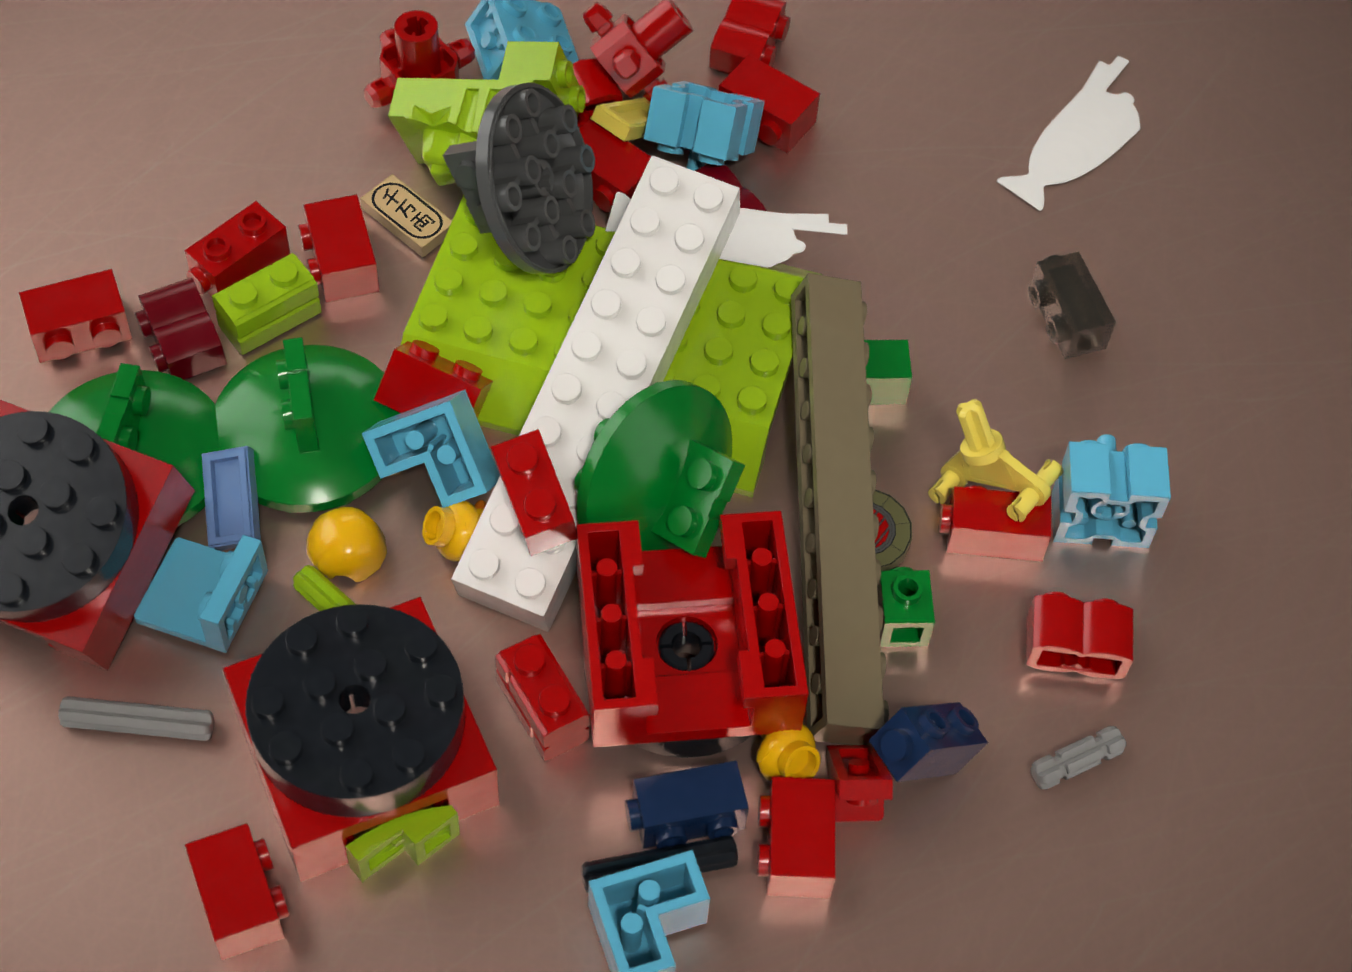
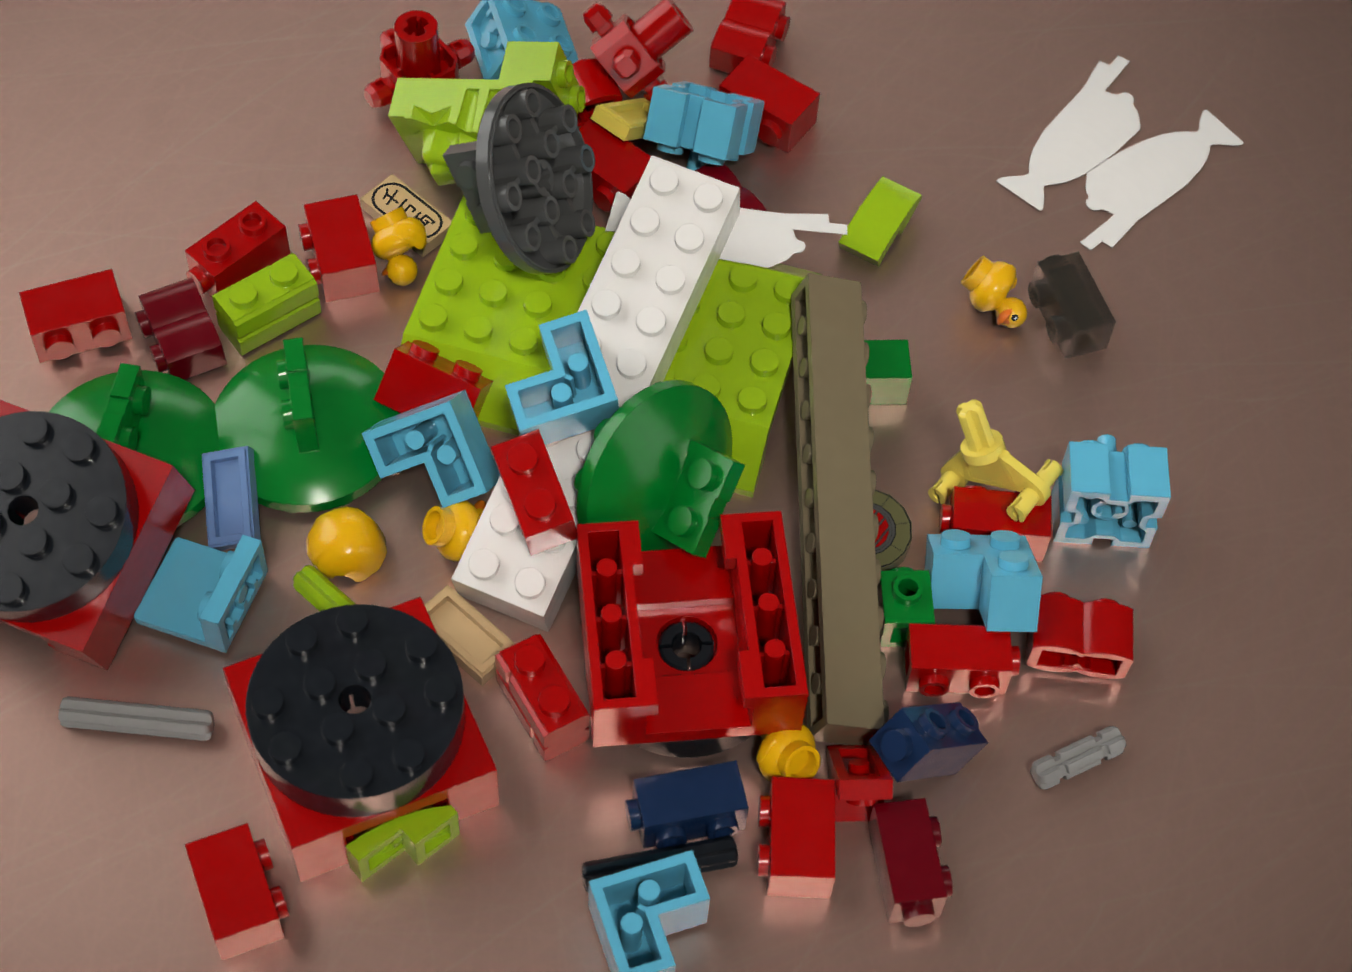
(394, 236): none -> yellow animal
(467, 634): none -> tan tile
(574, 392): none -> medium azure brick
(879, 220): none -> lime slope
(908, 861): none -> dark red brick
(958, 660): none -> red brick
(986, 574): none -> medium azure brick
(988, 288): none -> yellow animal
(1148, 175): none -> white sticker

